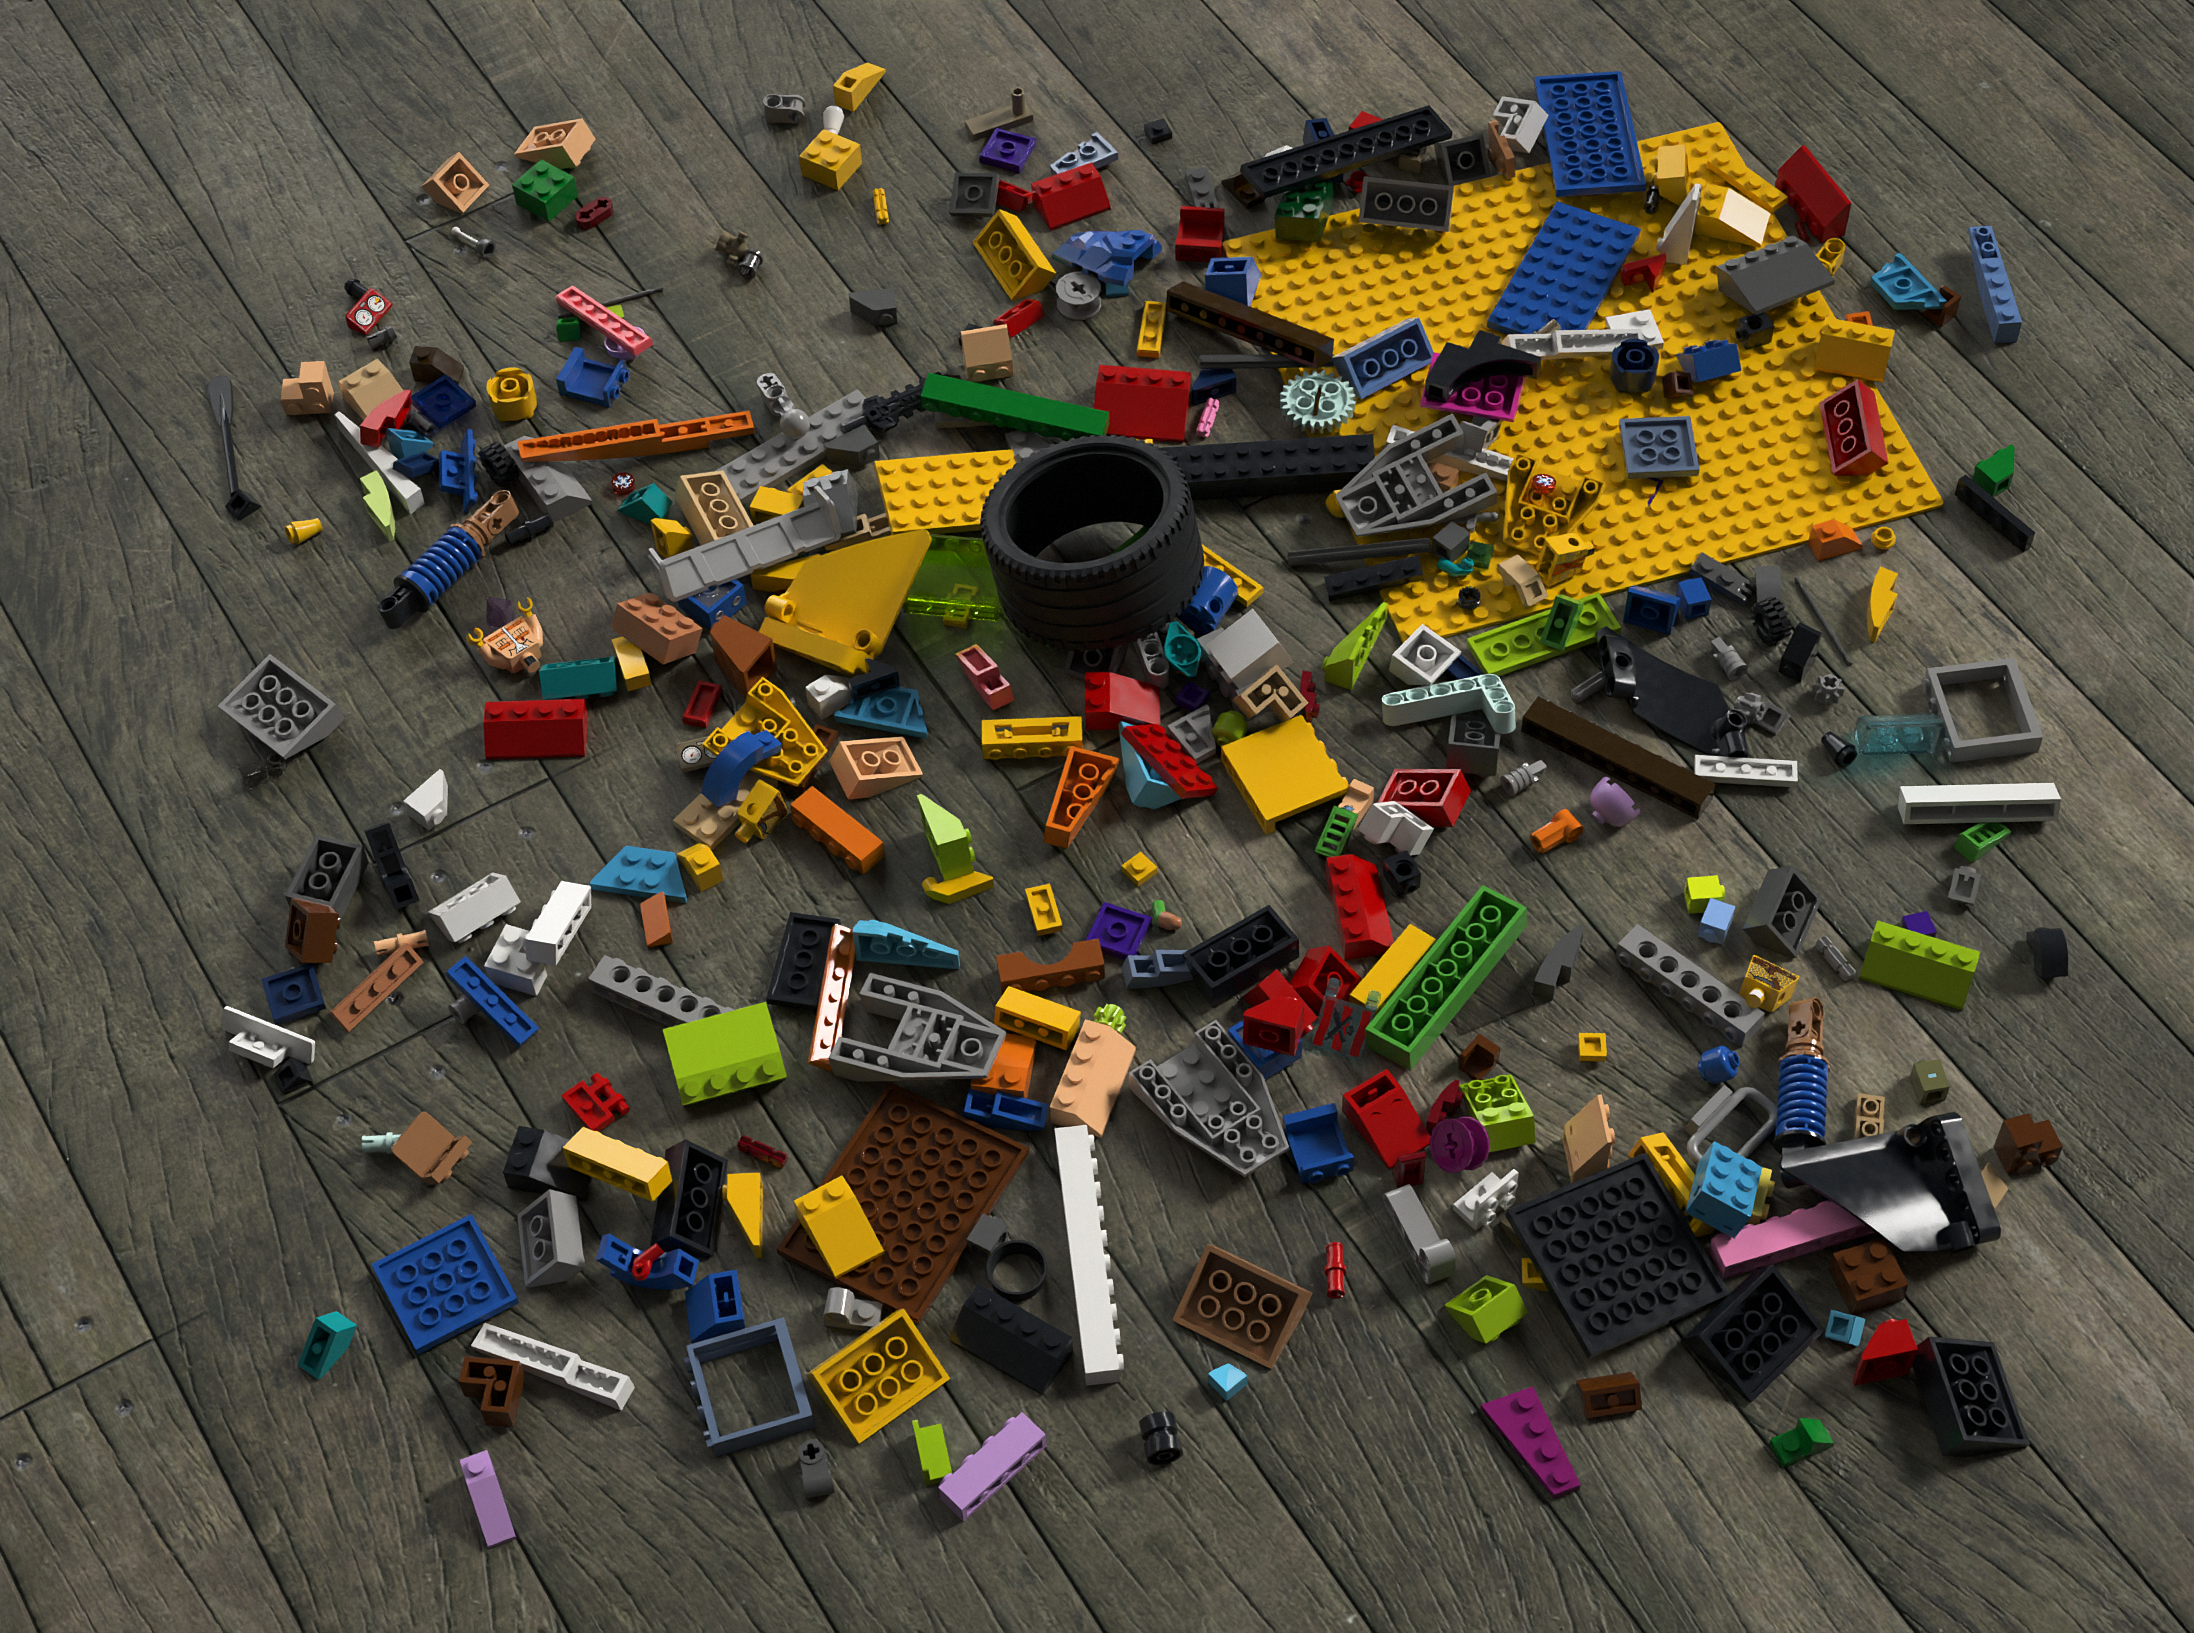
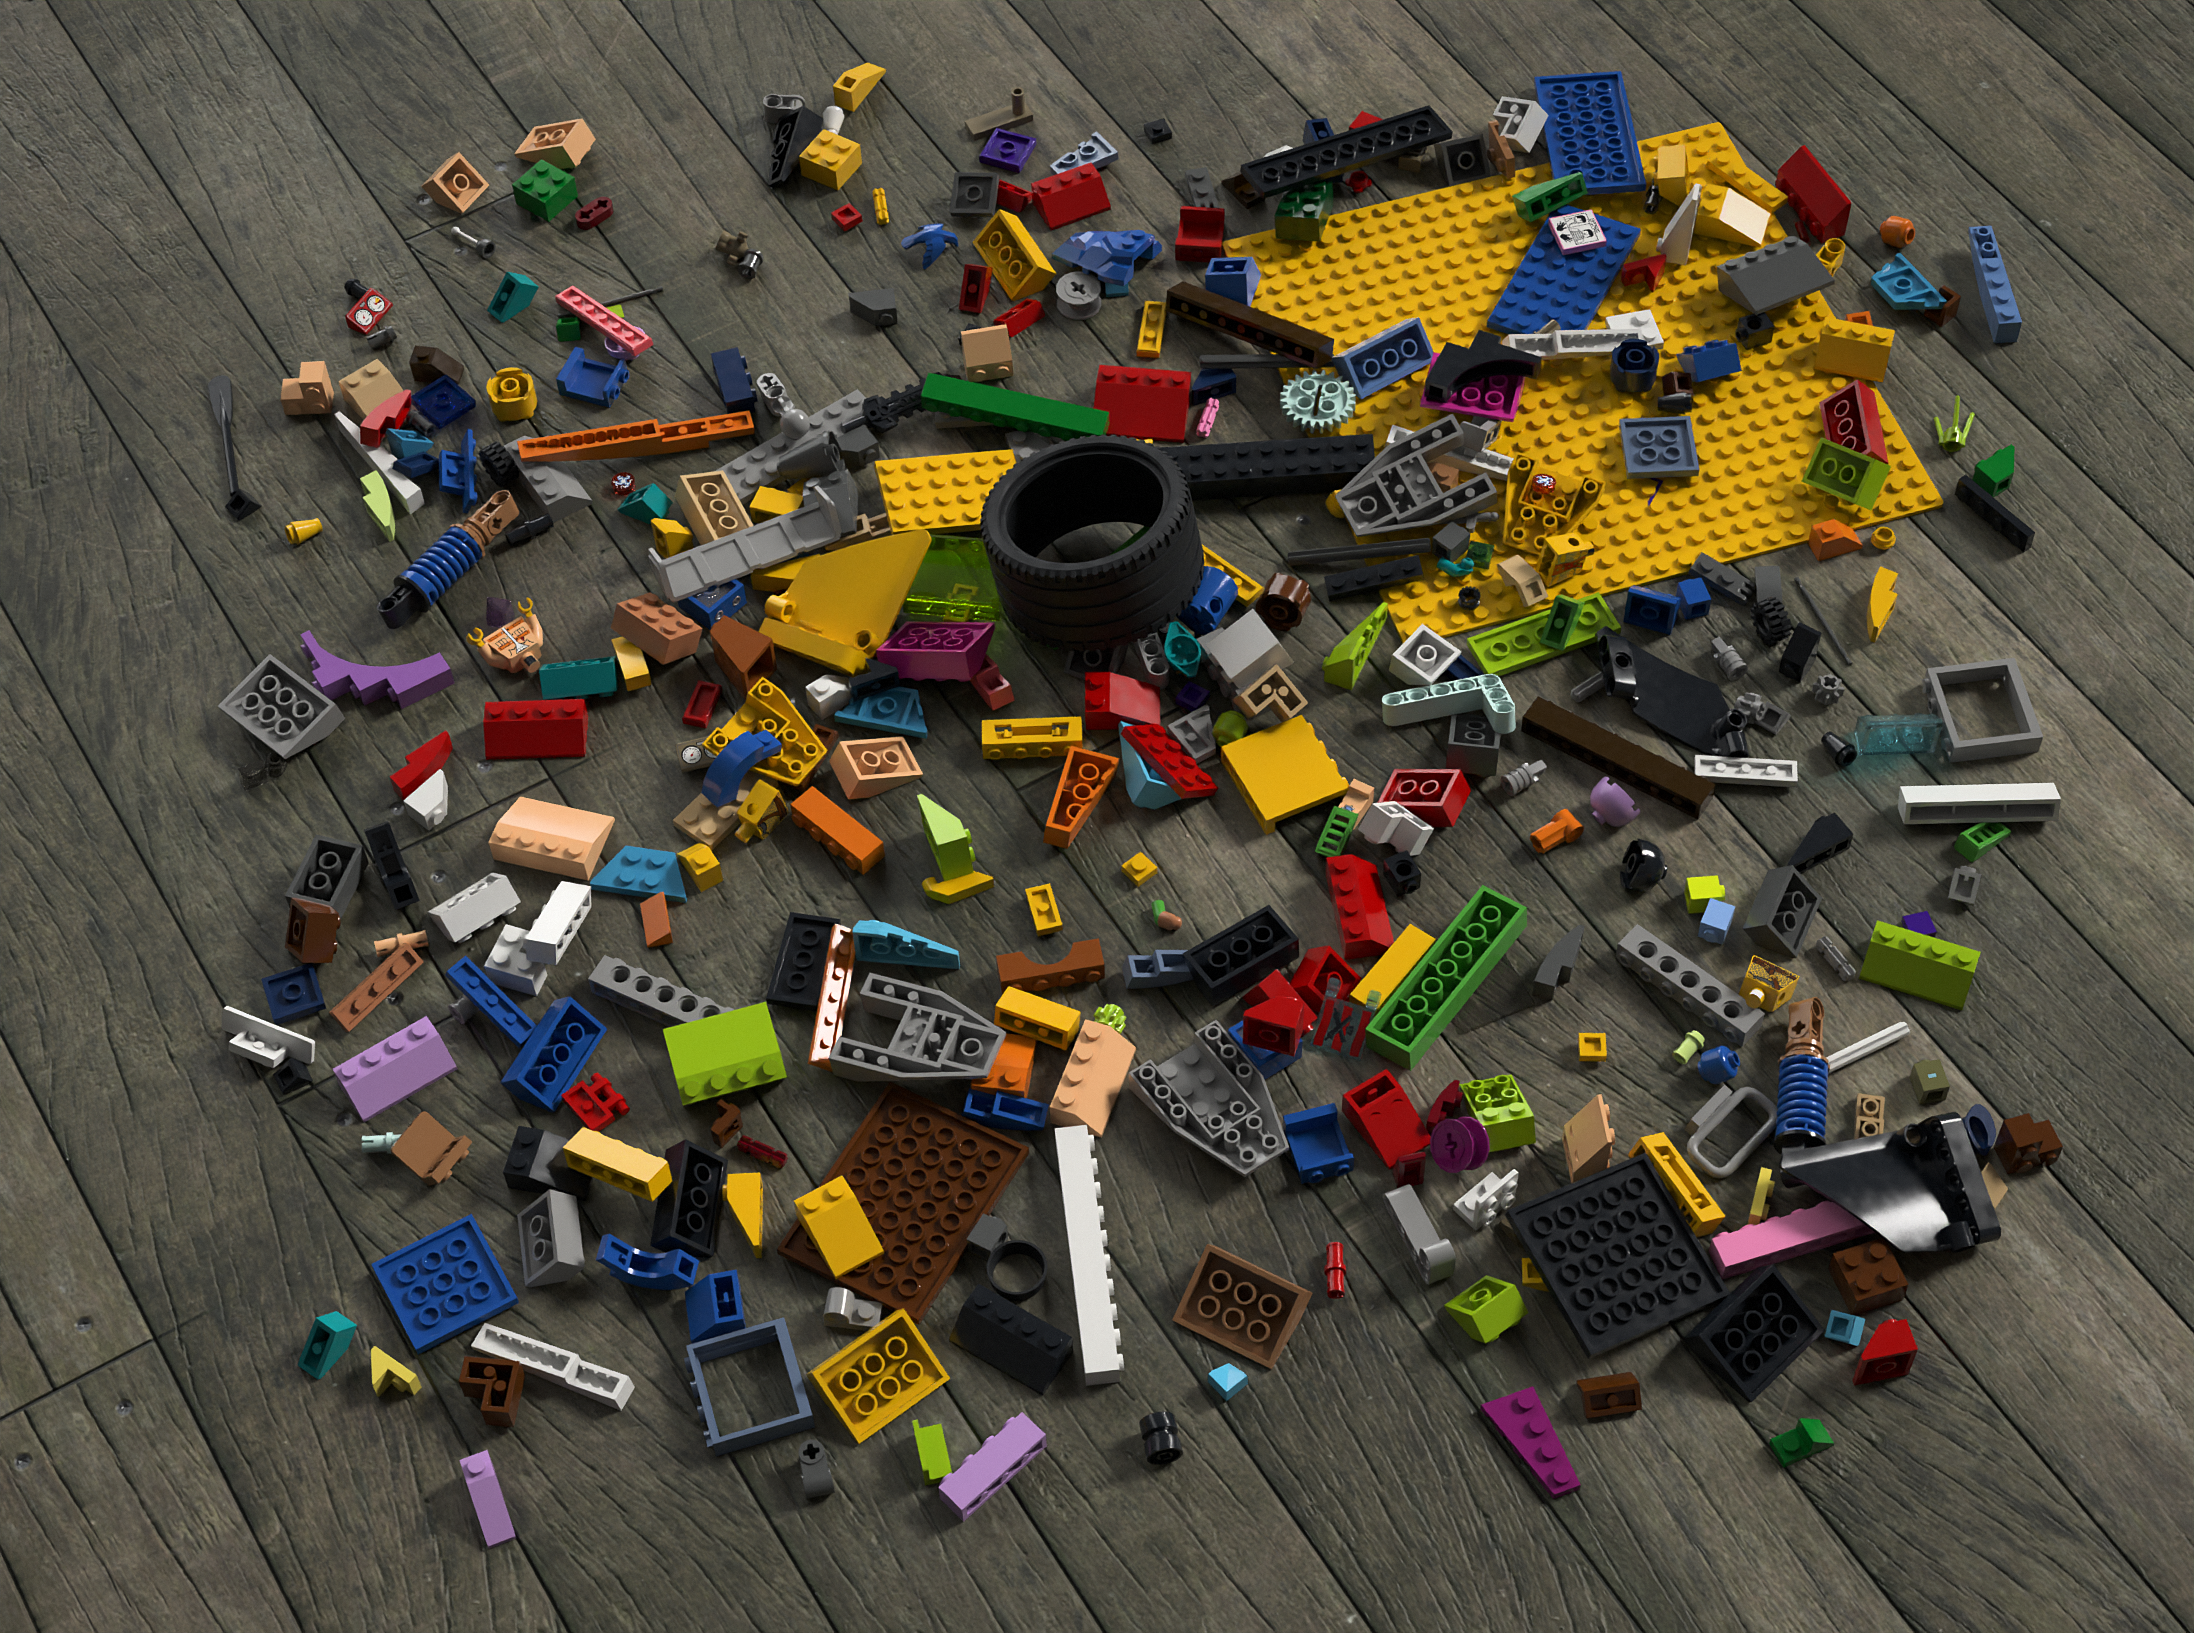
(387, 1371): none -> light yellow slope
(394, 1069): none -> lavender slope
(401, 683): none -> medium lavender arch
(422, 765): none -> red slope
(512, 296): none -> teal slope
(550, 838): none -> light nougat slope
(554, 1054): none -> blue slope
(643, 1263): red arm -> none
(727, 1125): none -> reddish brown bracket
(733, 381): none -> dark blue brick
(792, 137): none -> black wedge
(813, 458): none -> dark grey cone
(846, 217): none -> red plate
(934, 239): none -> blue animal
(937, 649): none -> dark pink slope
(975, 287): none -> red slope
(1119, 930): dark purple tile -> none
(1283, 602): none -> reddish brown brick
(1307, 689): dark red slope -> none
(1406, 204): light grey slope -> none
(1479, 1057): reddish brown panel -> none
(1549, 196): none -> green slope
(1577, 232): none -> tile
(1643, 866): none -> black cylinder
(1676, 403): none -> black cone
(1692, 1042): none -> yellowish green pin
(1724, 1189): dark azure piece -> none
(1823, 841): none -> black slope
(1846, 473): none -> lime slope
(1867, 1046): none -> white axle
(1897, 231): none -> orange head
(1953, 438): none -> lime plant
(1968, 1397): black slope -> none
(1980, 1129): none -> dark blue piece
(2049, 952): black brick -> none

